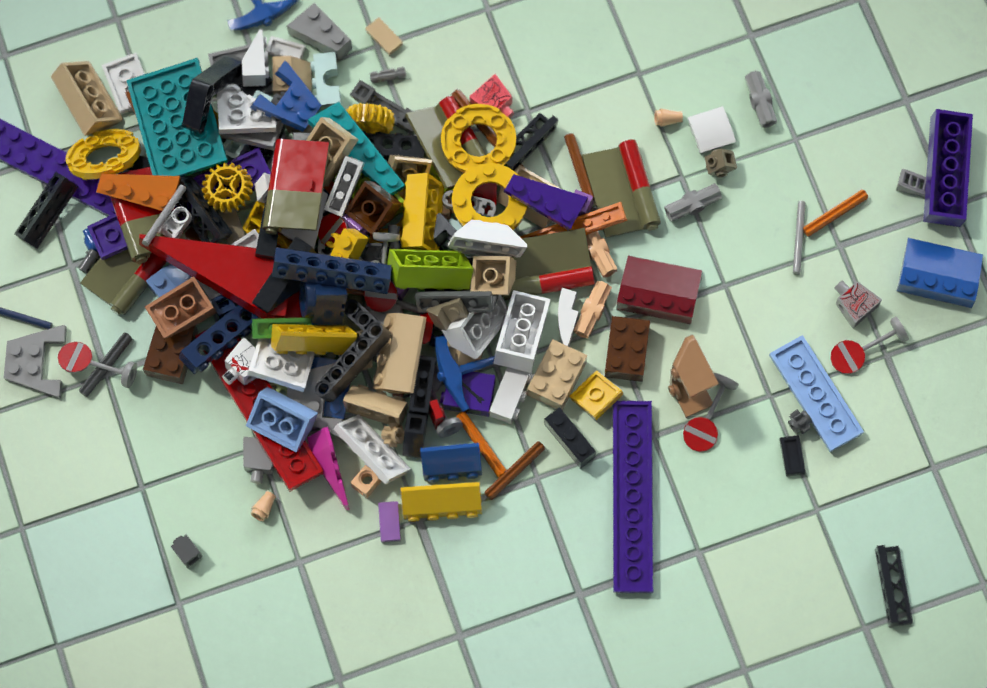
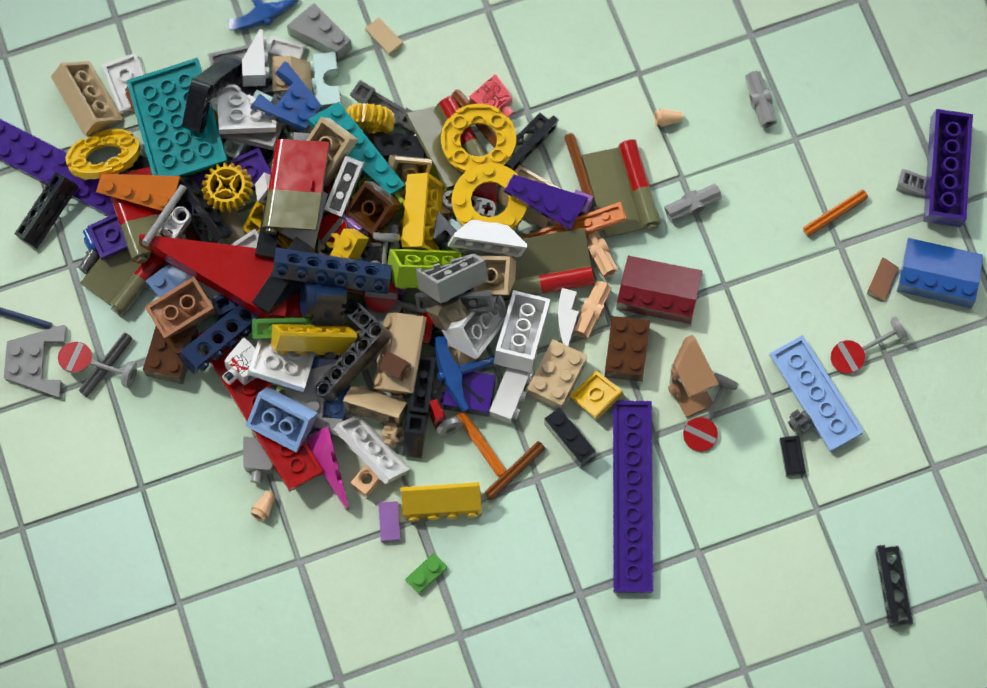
(186, 550): dark grey brick -> none
(389, 74): light grey axle -> none
(395, 366): none -> reddish brown brick
(426, 573): none -> bright green plate
(451, 462): blue slope -> none
(452, 279): none -> light grey wedge
(711, 129): white slope -> none
(720, 162): dark tan brick -> none
(799, 237): light grey bar -> none
(856, 302): light grey torso -> none
(882, 279): none -> nougat slope

